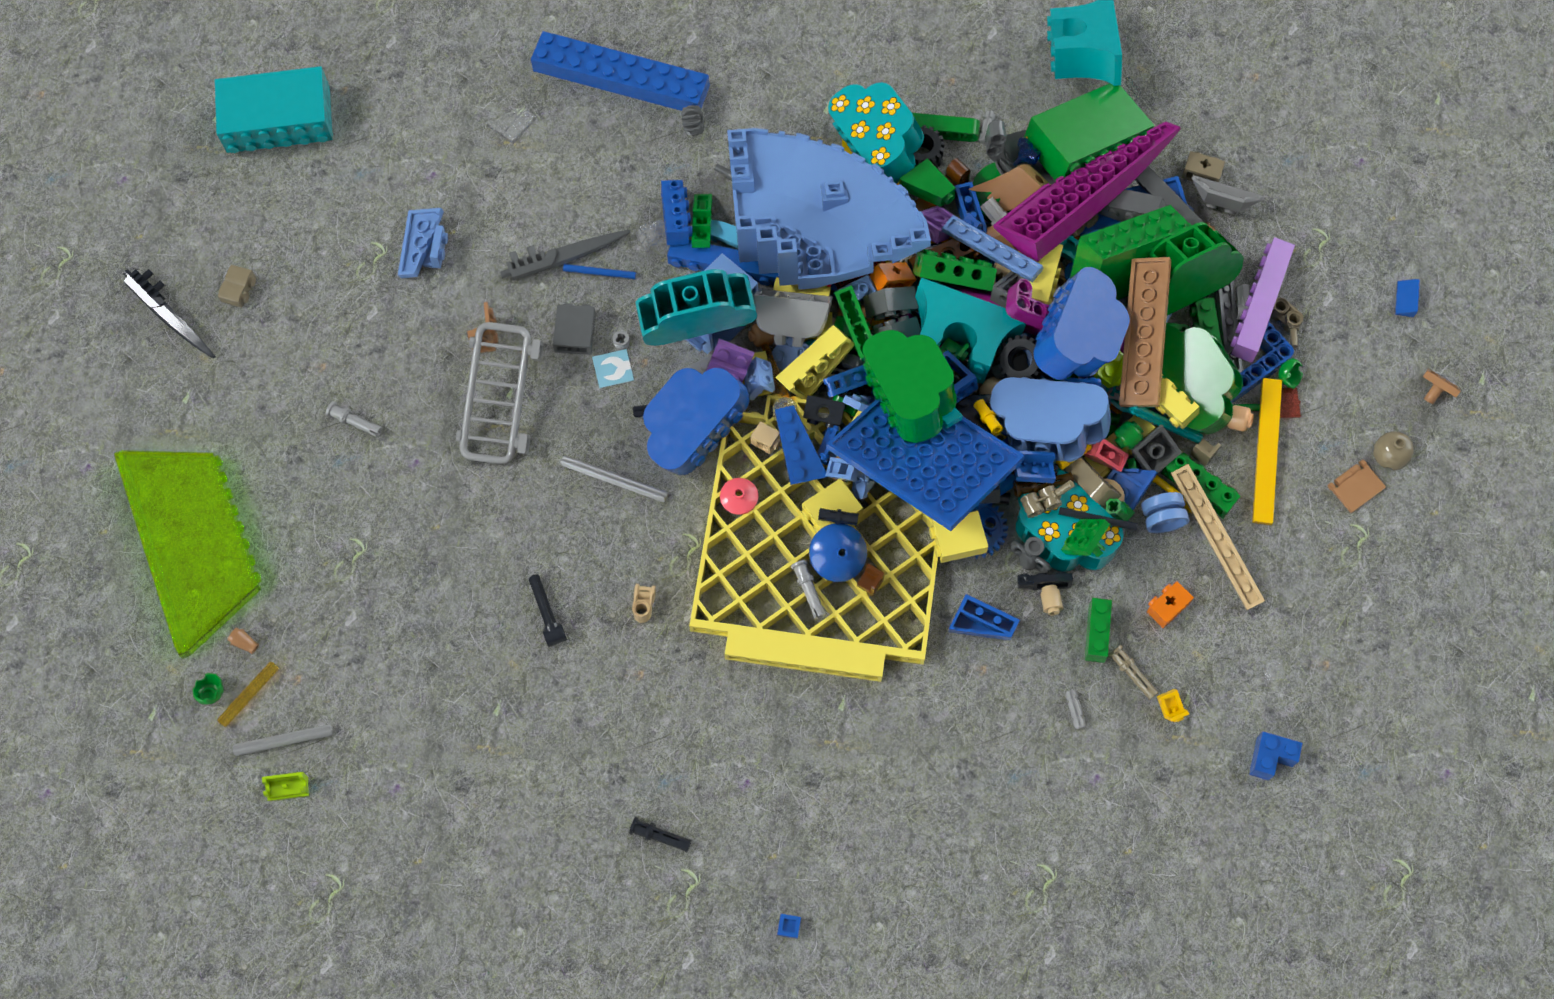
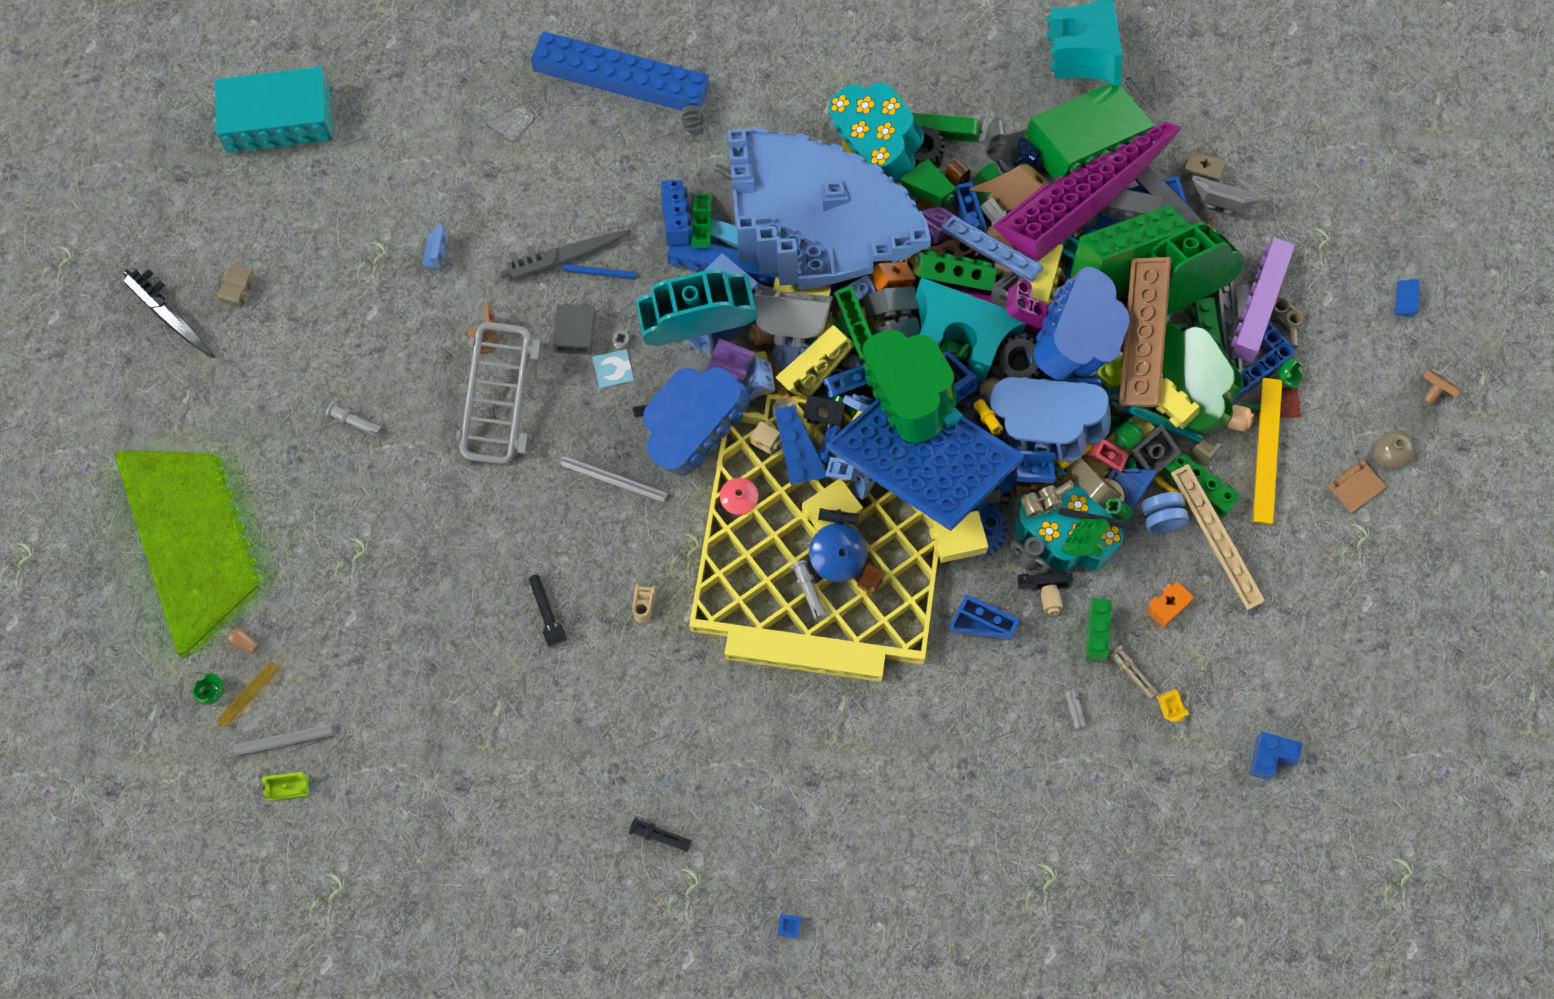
(417, 240): medium blue wing -> none

